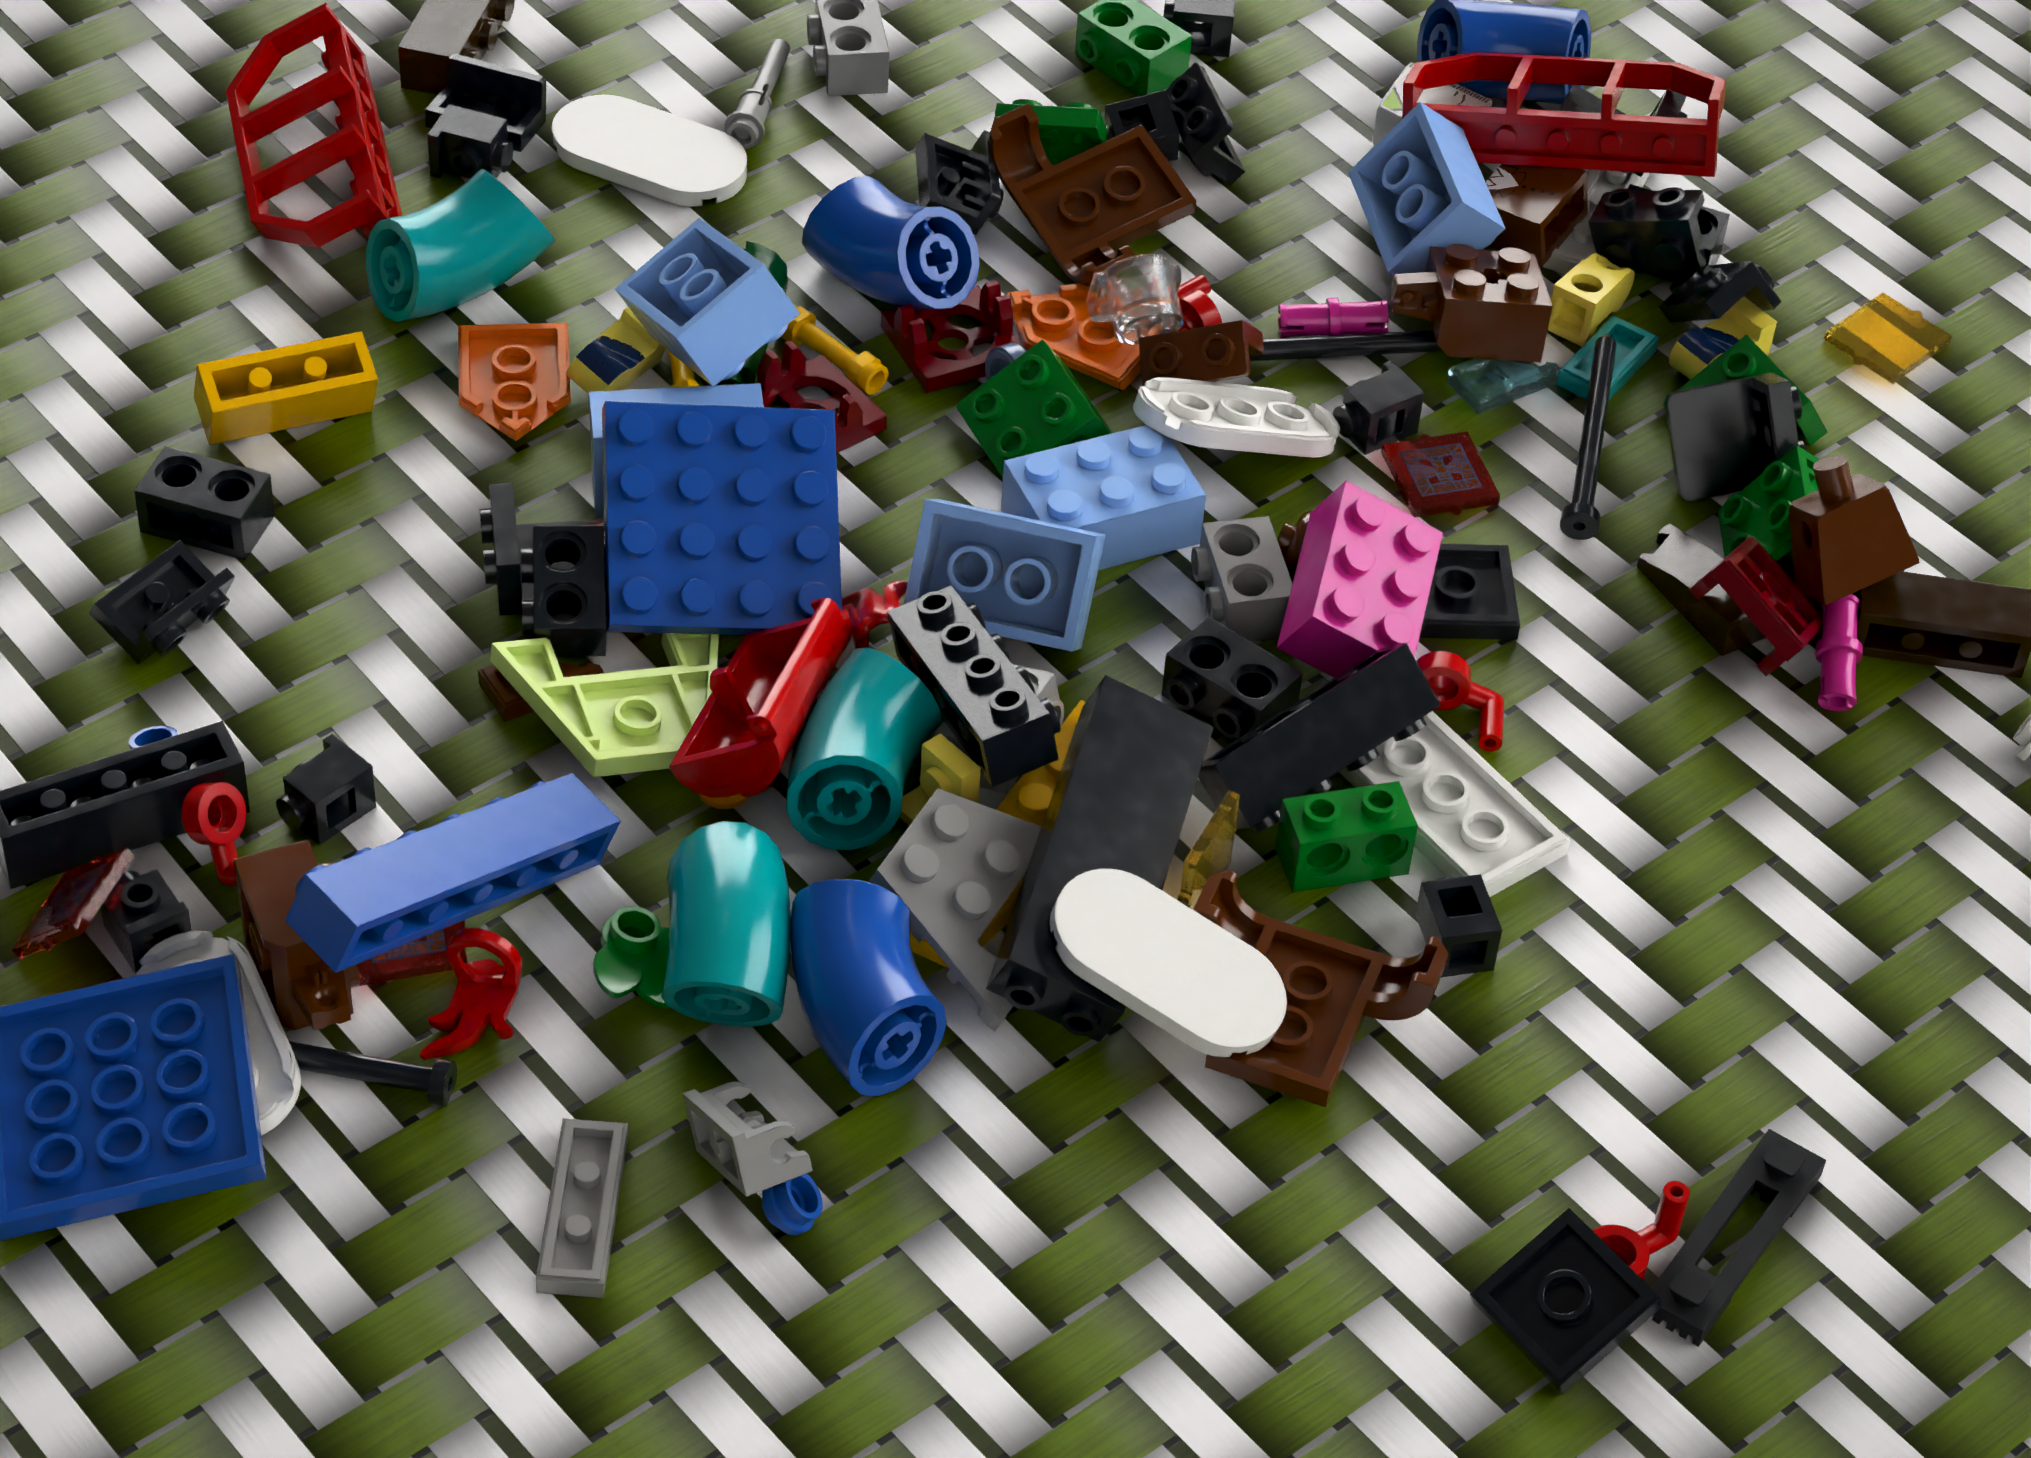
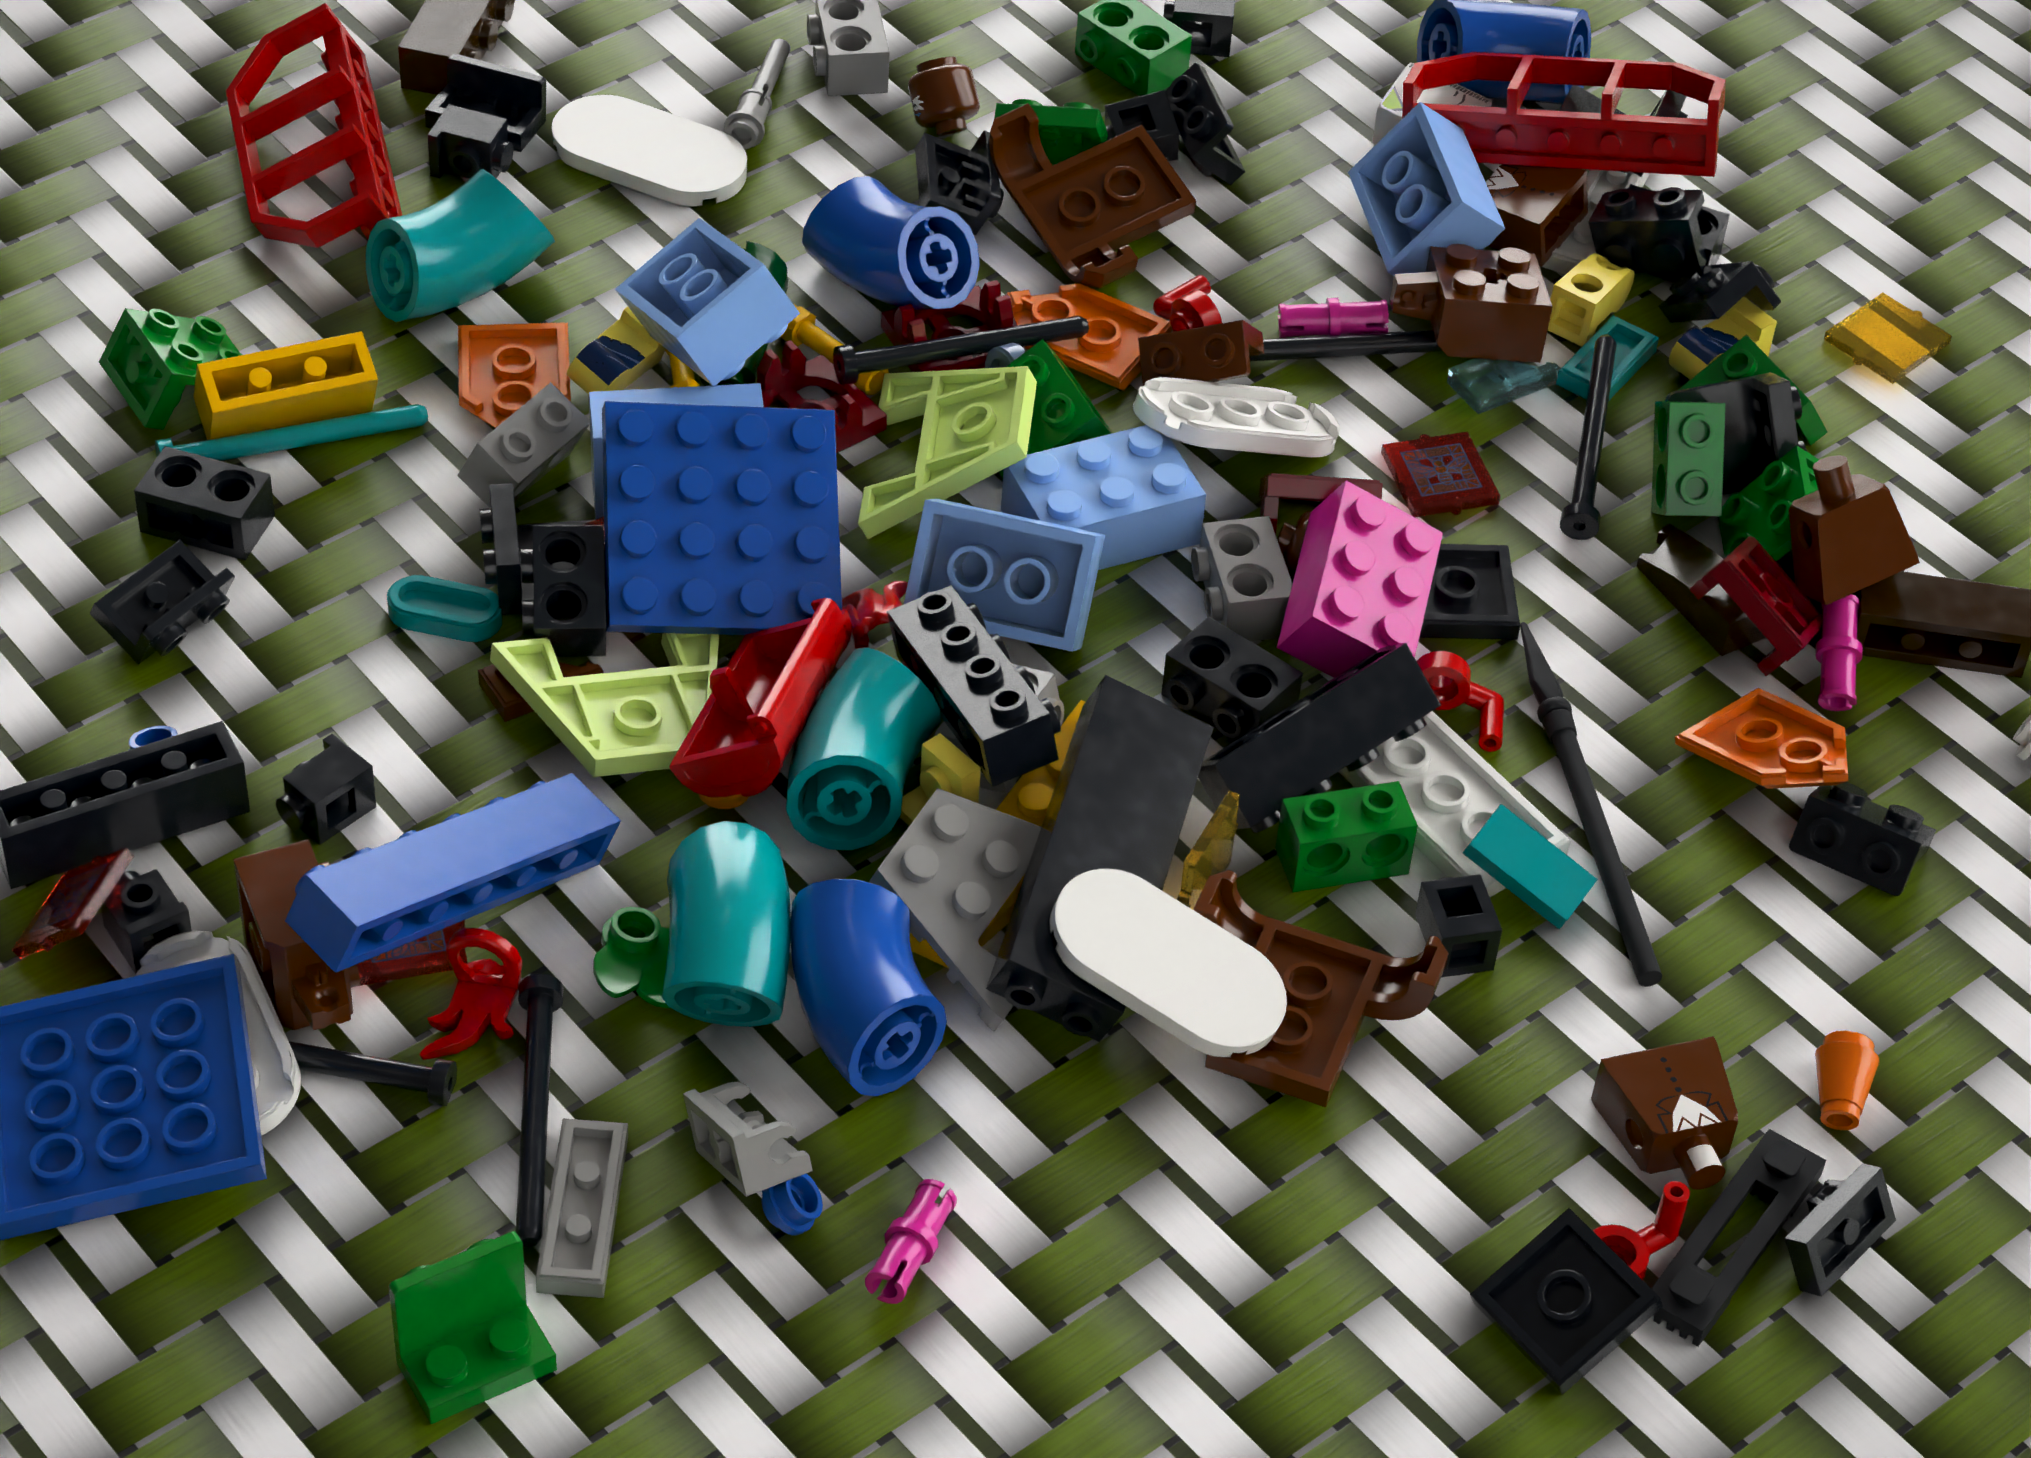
(157, 356): none -> green bracket
(216, 817): red plate -> none
(304, 434): none -> teal bar
(444, 608): none -> teal tile
(467, 1328): none -> green bracket
(525, 445): none -> light grey brick
(540, 998): none -> black bar
(851, 363): none -> black bar
(911, 1241): none -> dark pink pin
(943, 95): none -> reddish brown head
(969, 432): none -> yellowish green wing
(1139, 297): clear piece -> none
(1304, 487): none -> dark red piece
(1380, 409): black brick -> none
(1530, 866): none -> teal tile
(1558, 722): none -> black piece
(1670, 1108): none -> reddish brown torso
(1688, 458): none -> green brick
(1771, 743): none -> orange tile
(1840, 1228): none -> black hinge
(1844, 1077): none -> orange cone
(1861, 836): none -> black bracket

